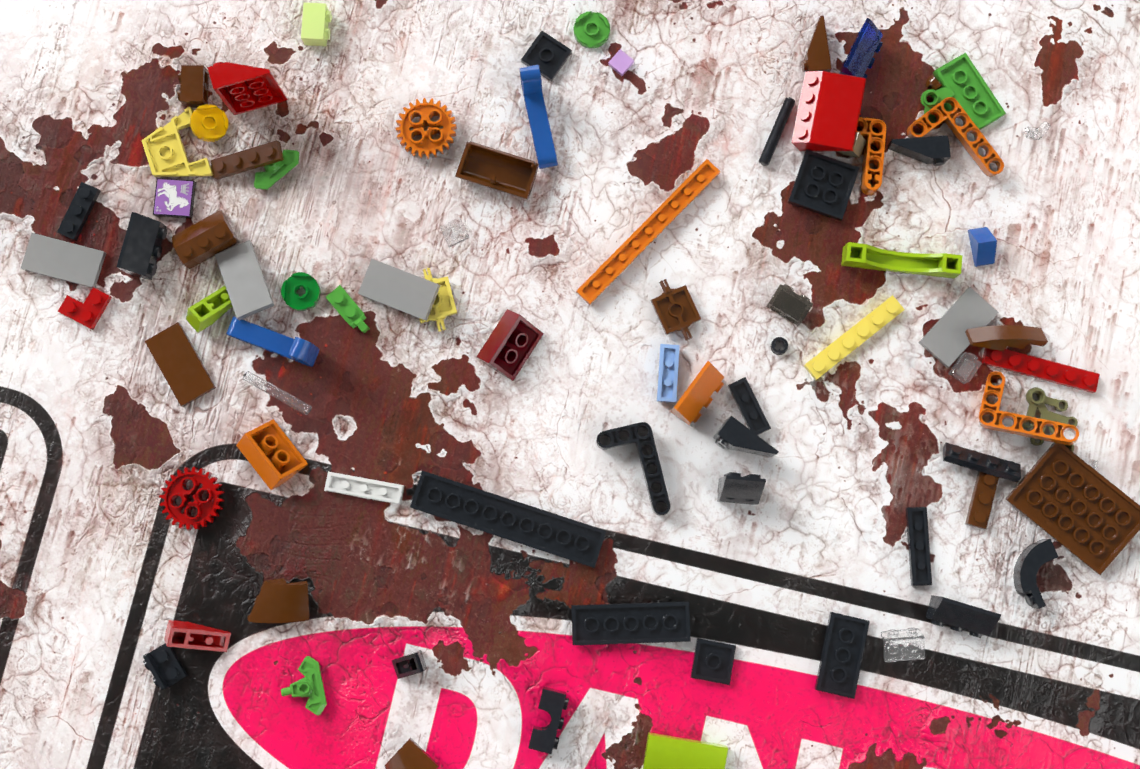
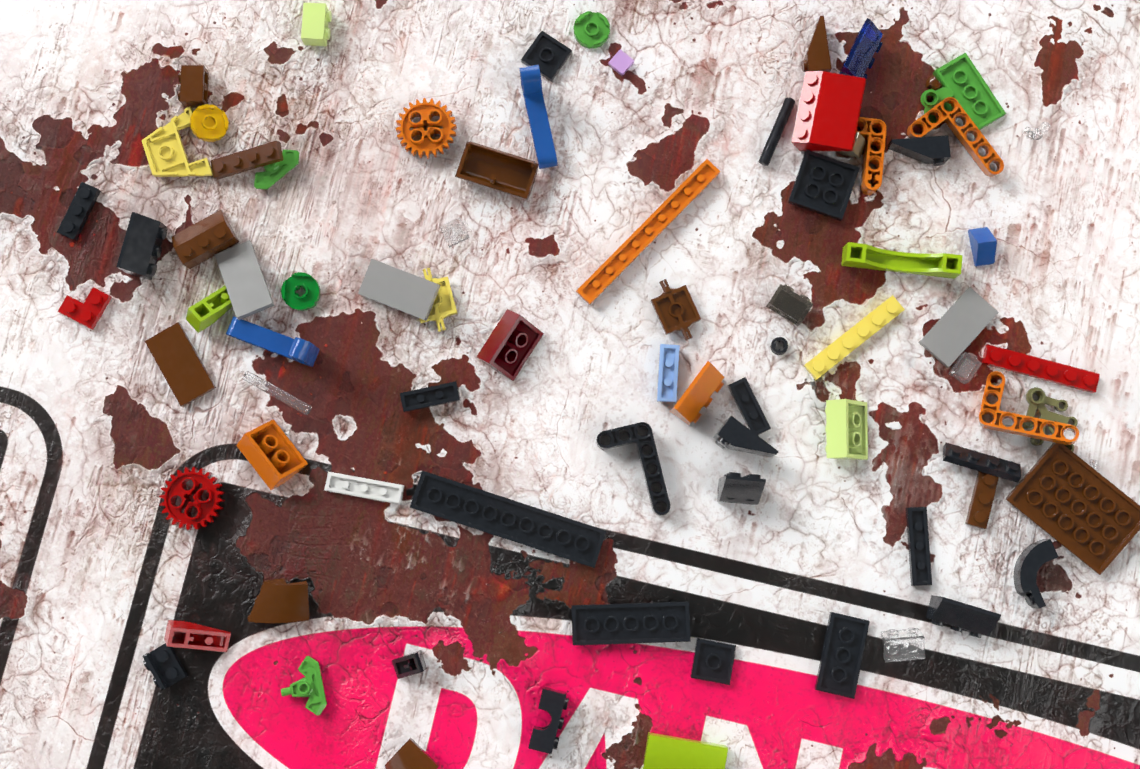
(63, 260): light grey tile -> none
(174, 198): tile -> none
(245, 87): red slope -> none
(347, 308): bright green hinge -> none
(430, 396): none -> black plate
(846, 429): none -> yellowish green slope
(1006, 335): reddish brown slope -> none

